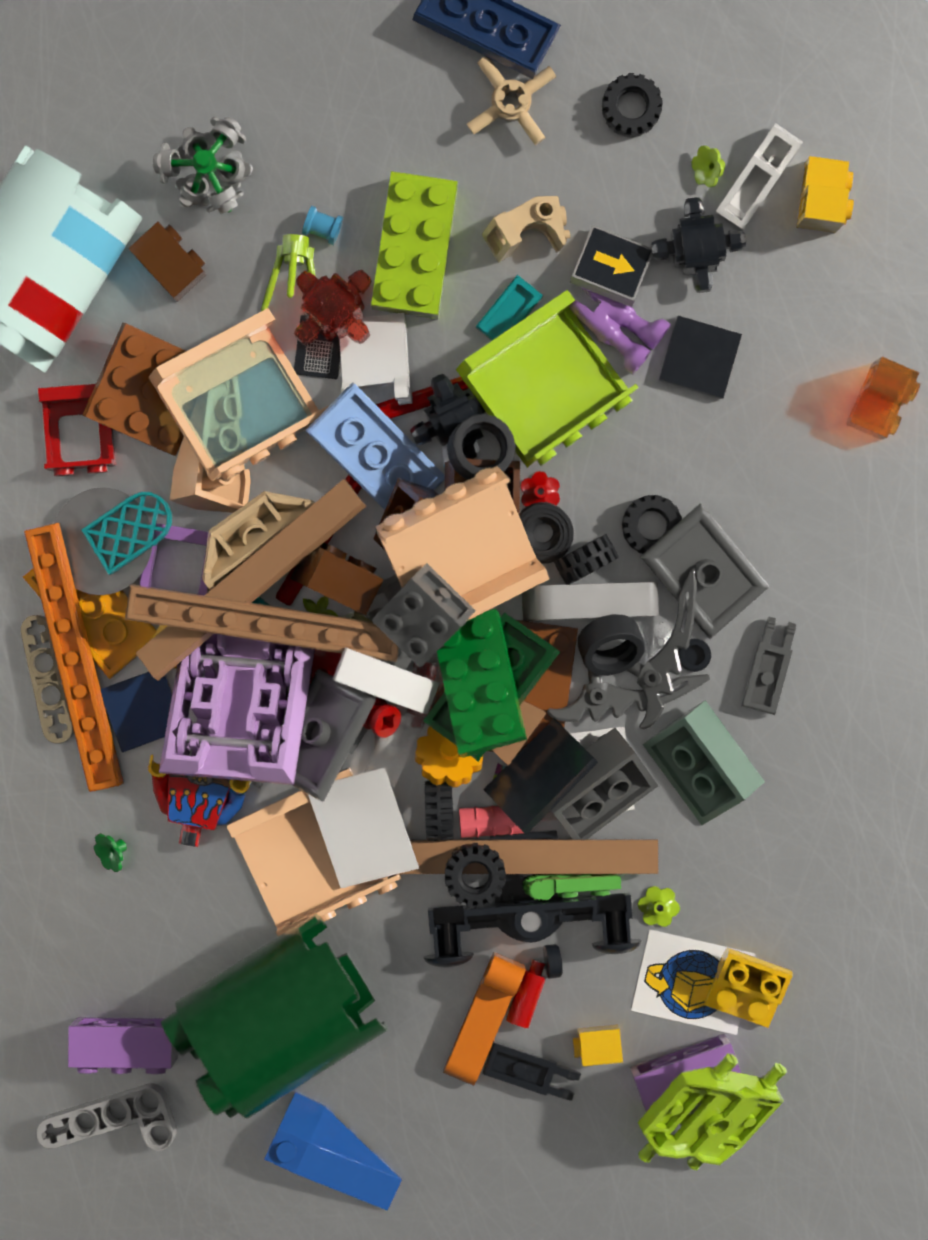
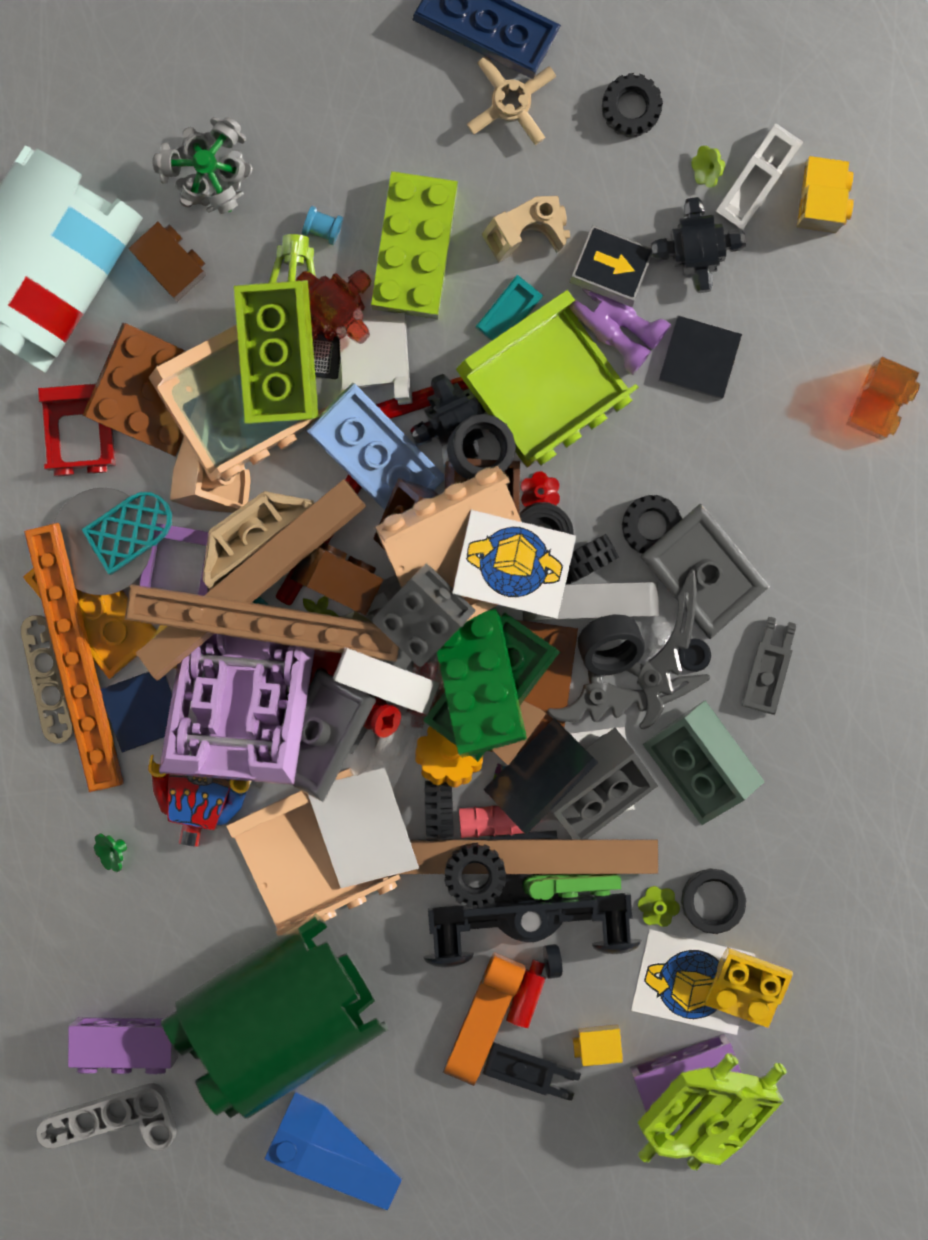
(276, 351): none -> lime brick
(514, 564): none -> sticker
(727, 922): none -> black tyre

